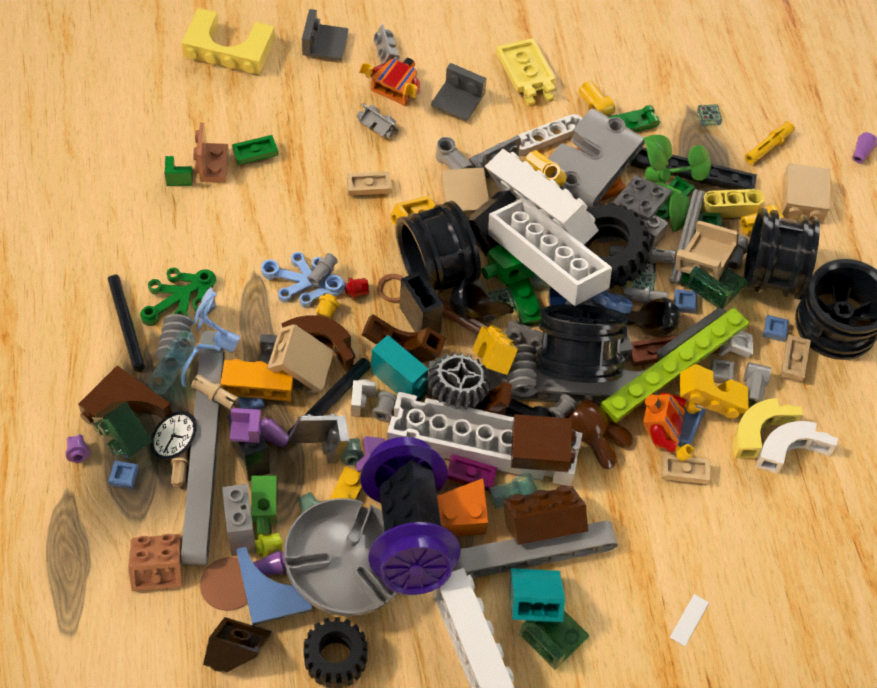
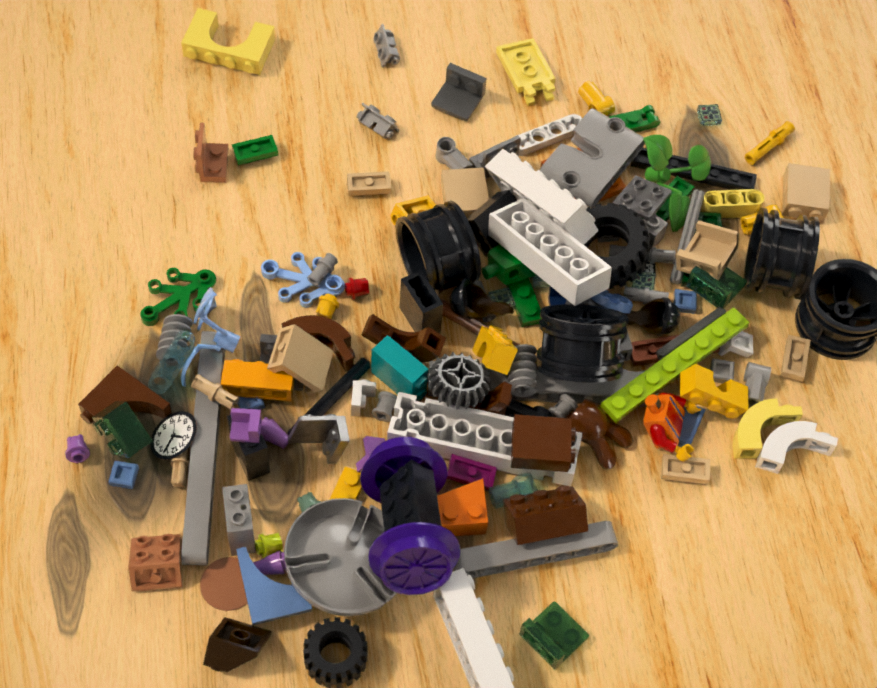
(126, 322): black axle -> none
(177, 174): green panel -> none
(264, 495): bright green torso -> none
(323, 40): dark grey bracket -> none
(352, 452): sand green hose -> none
(382, 280): nougat piece -> none
(393, 79): torso -> none
(523, 334): light grey hinge -> none
(536, 595): teal brick -> none
(546, 166): yellow piece -> none
(689, 620): white sticker -> none
(741, 250): light grey pin -> none
(775, 328): medium blue tile -> none
(864, 146): medium lavender cone -> none

